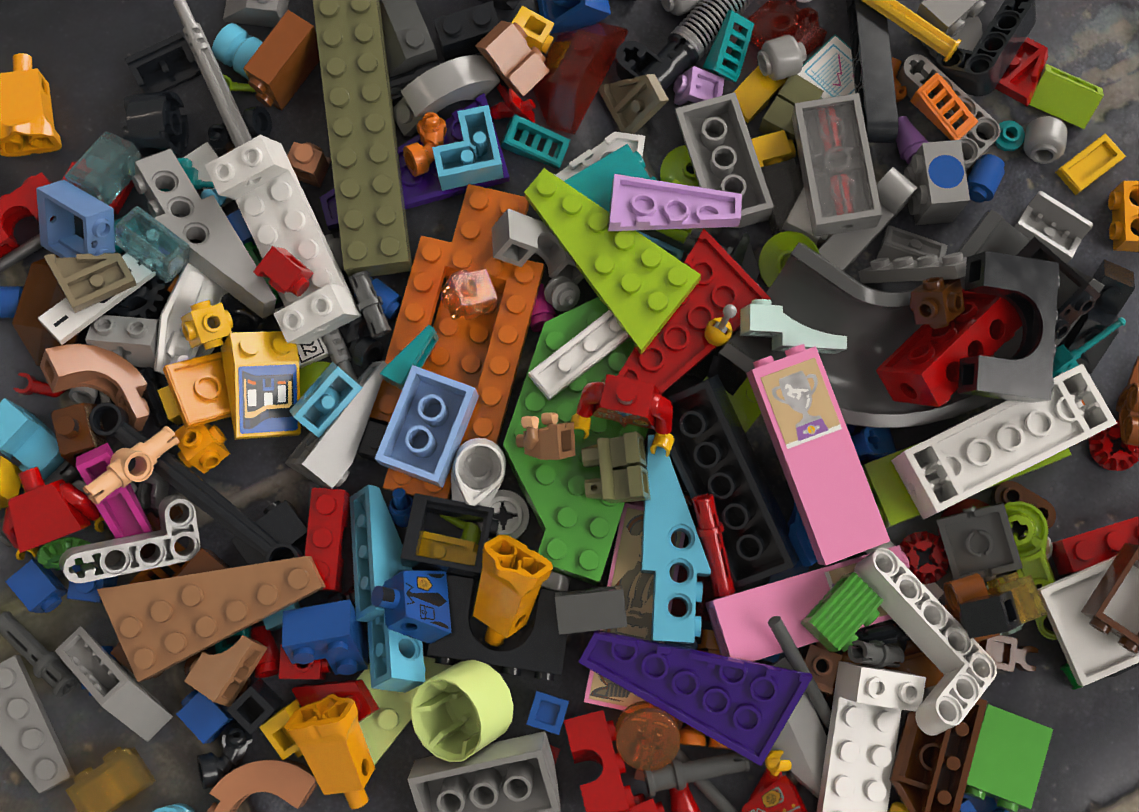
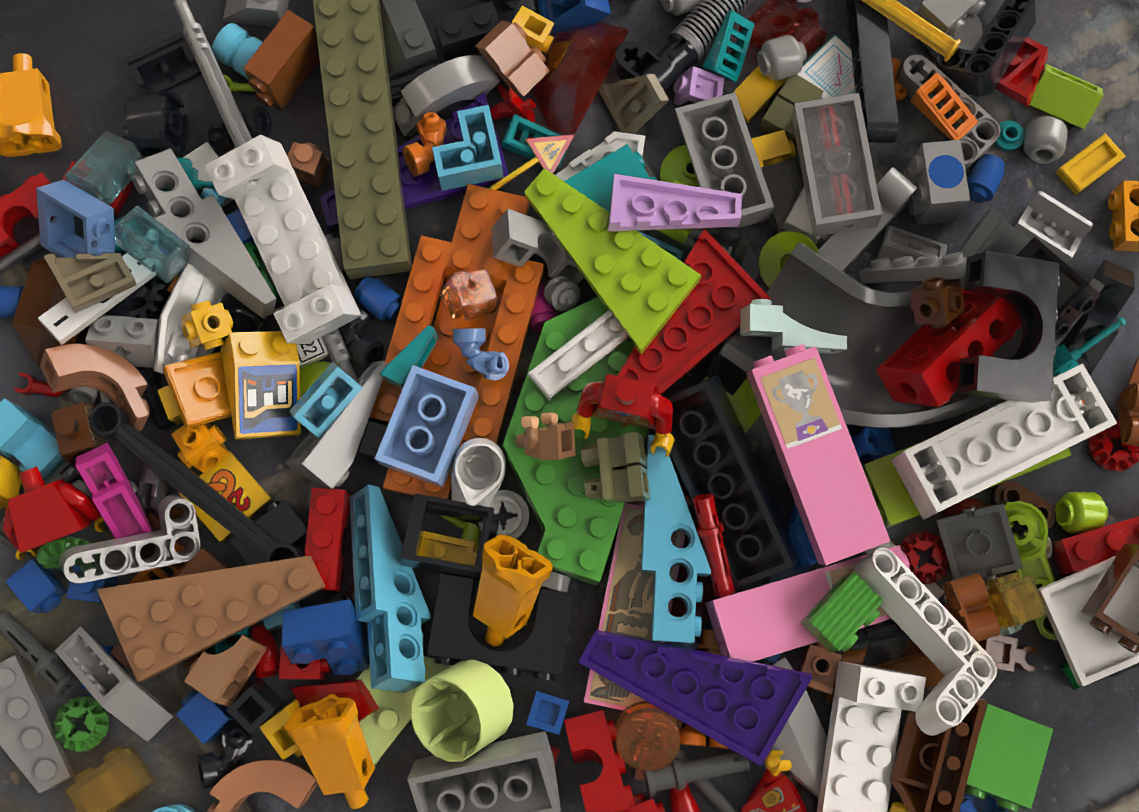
(96, 720): none -> bright green gear
(117, 471): light nougat pin -> none
(238, 487): none -> yellow tile
(284, 271): red brick -> none
(369, 304): dark grey pin -> none
(400, 507): blue cylinder -> none
(416, 604): blue torso -> none
(490, 364): none -> medium blue arm
(547, 152): none -> piece
(590, 609): dark grey hinge -> none
(716, 334): yellow hinge -> none
(798, 664): dark grey bar -> none
(875, 654): dark grey pin -> none
(908, 139): medium lavender cone -> none
(989, 614): black brick -> none
(1081, 512): none -> lime head

